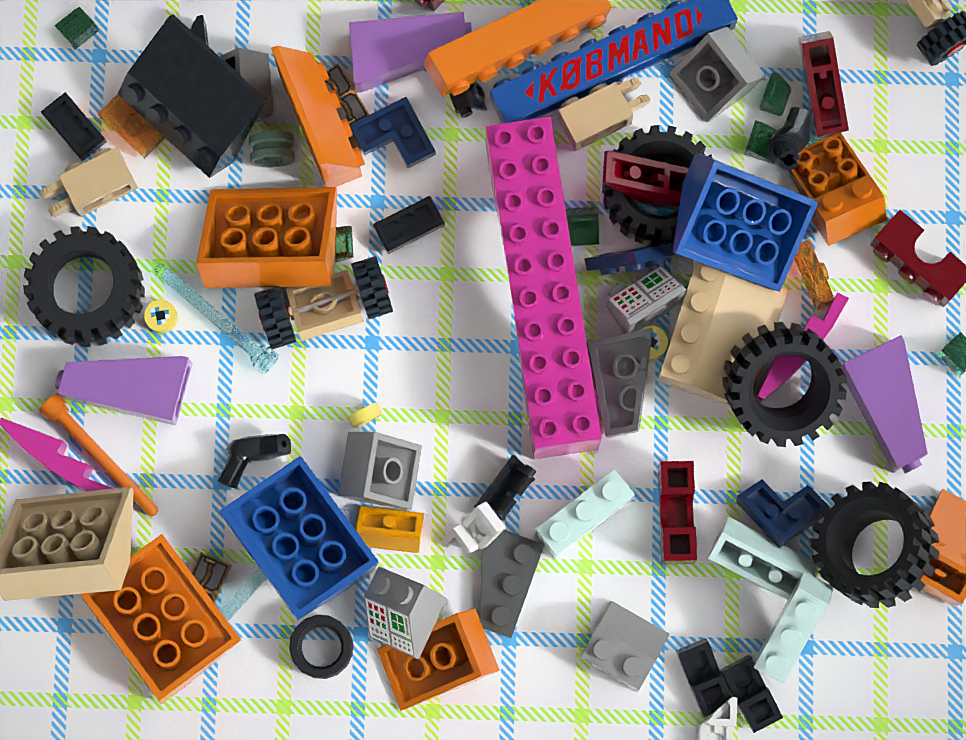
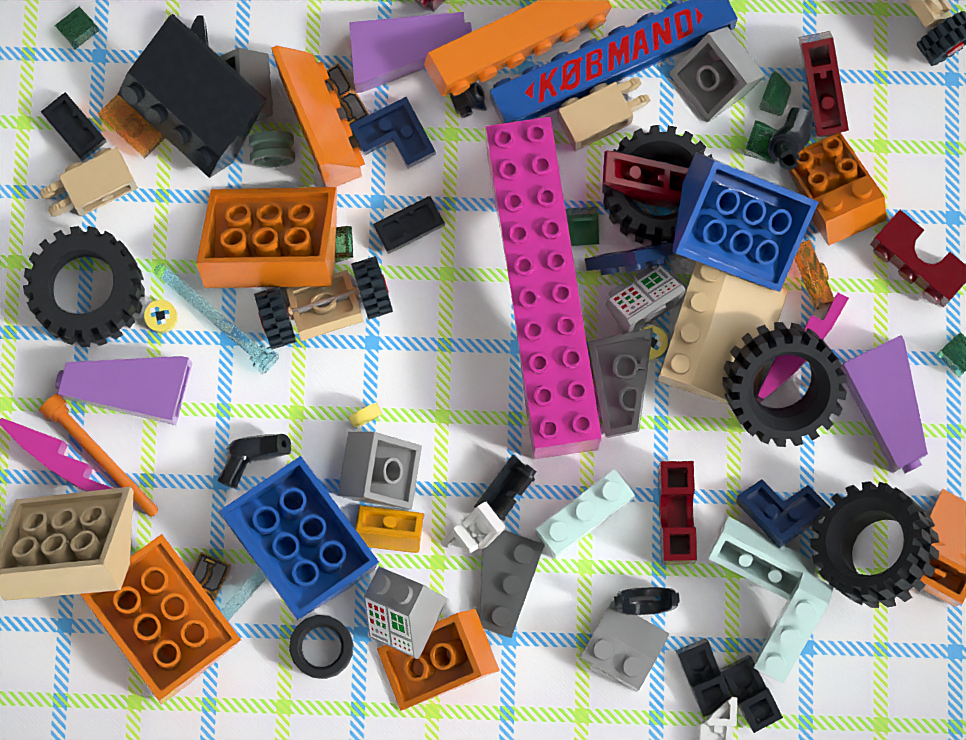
(668, 601): none -> black helmet

